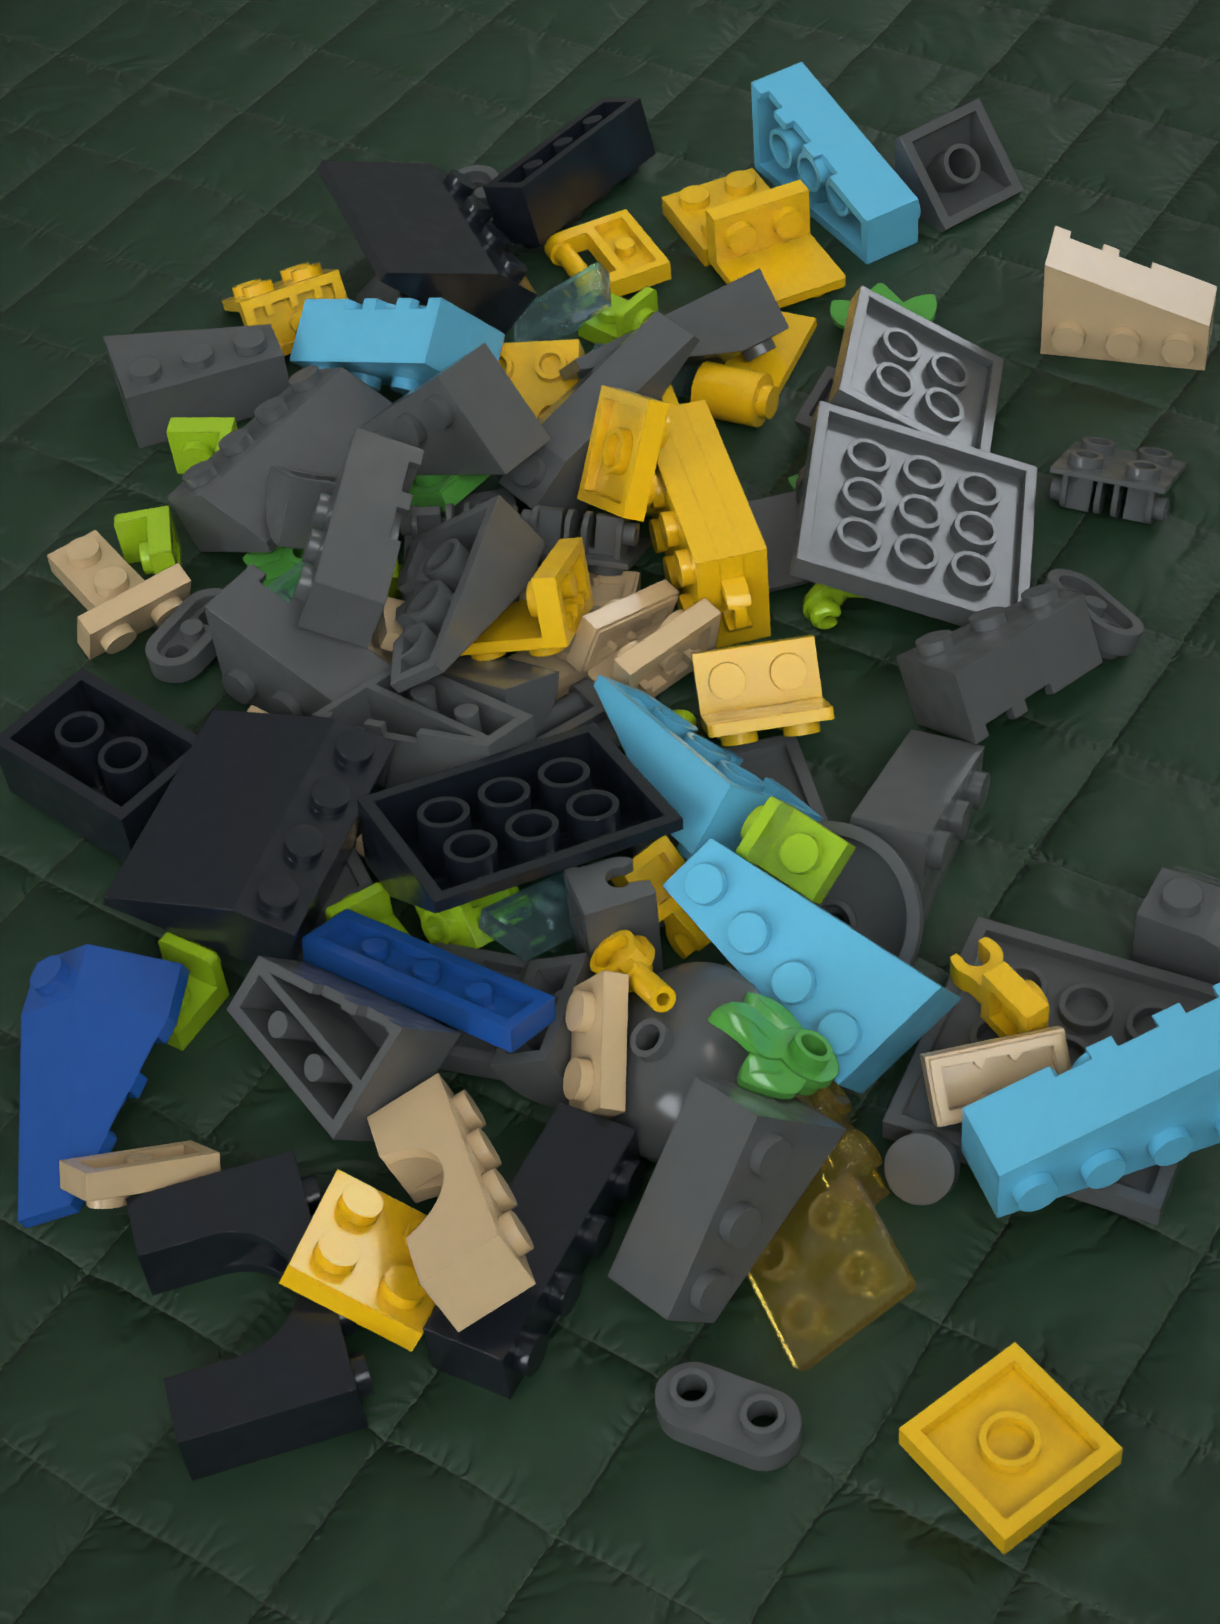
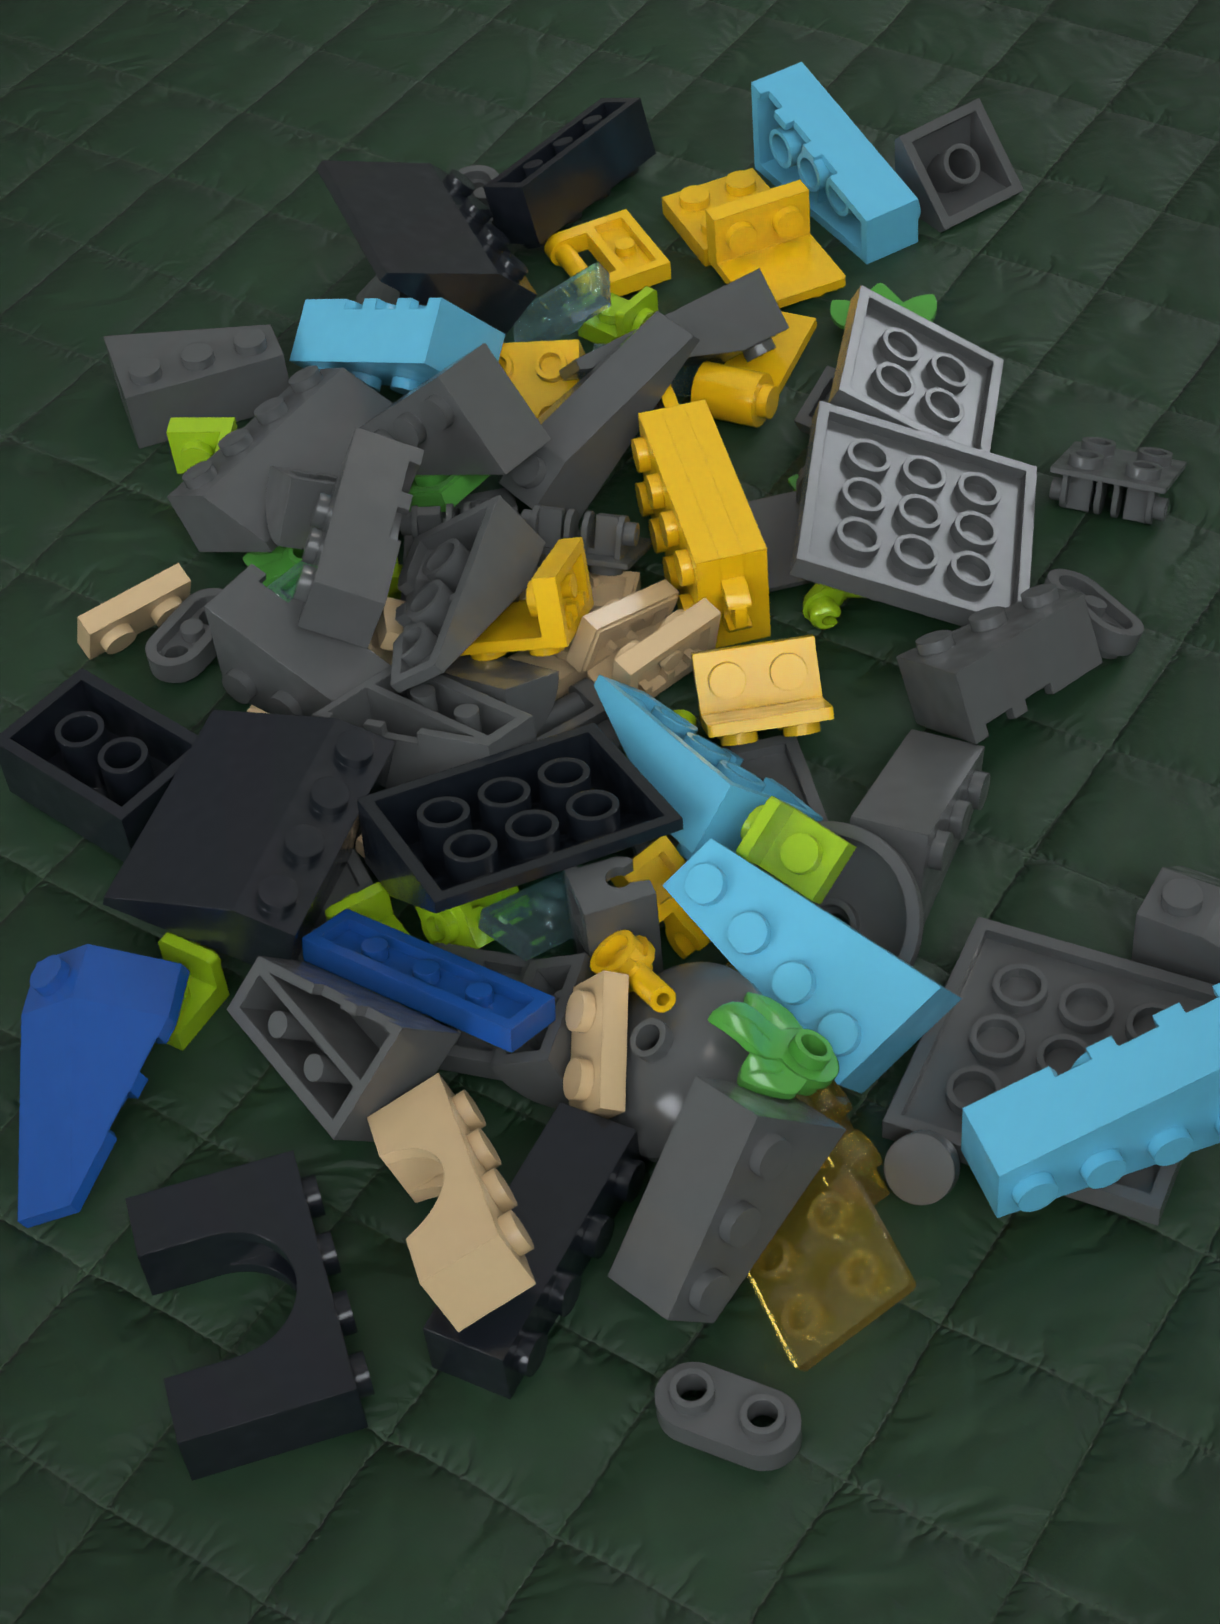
(92, 570): tan plate -> none
(113, 1176): tan plate -> none
(149, 538): lime bracket -> none
(284, 300): yellow bracket -> none
(360, 1261): yellow plate -> none
(624, 453): yellow plate -> none
(975, 1070): tan plate -> none
(1006, 999): yellow plate -> none
(1010, 1447): yellow plate -> none
(1121, 309): tan wedge -> none

